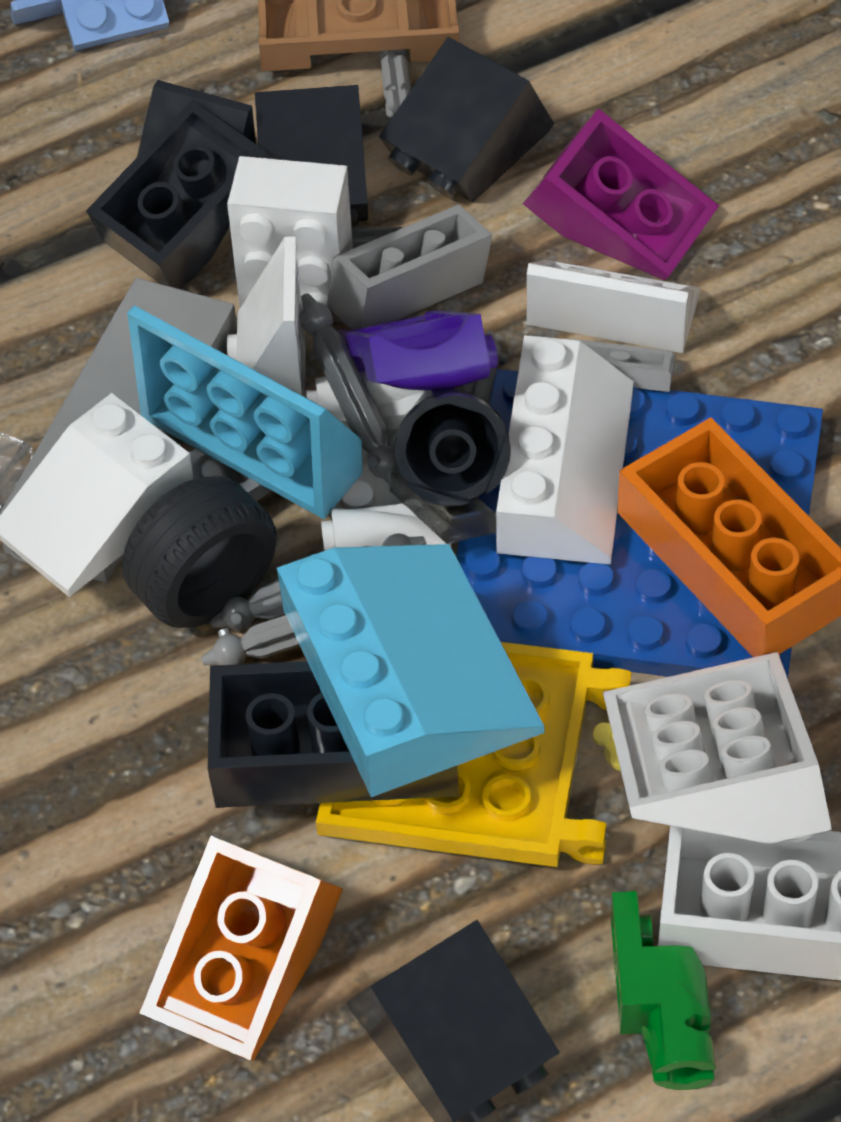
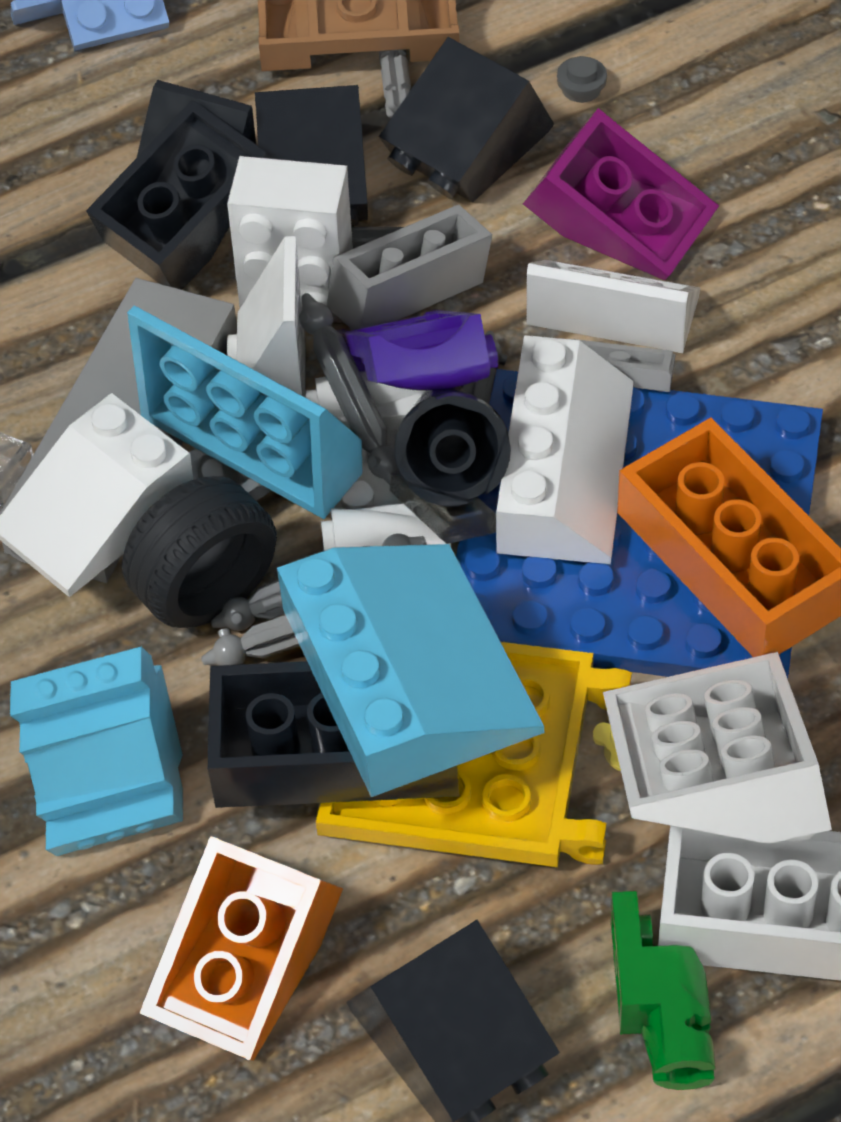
(100, 749): none -> medium azure slope
(581, 78): none -> dark grey plate

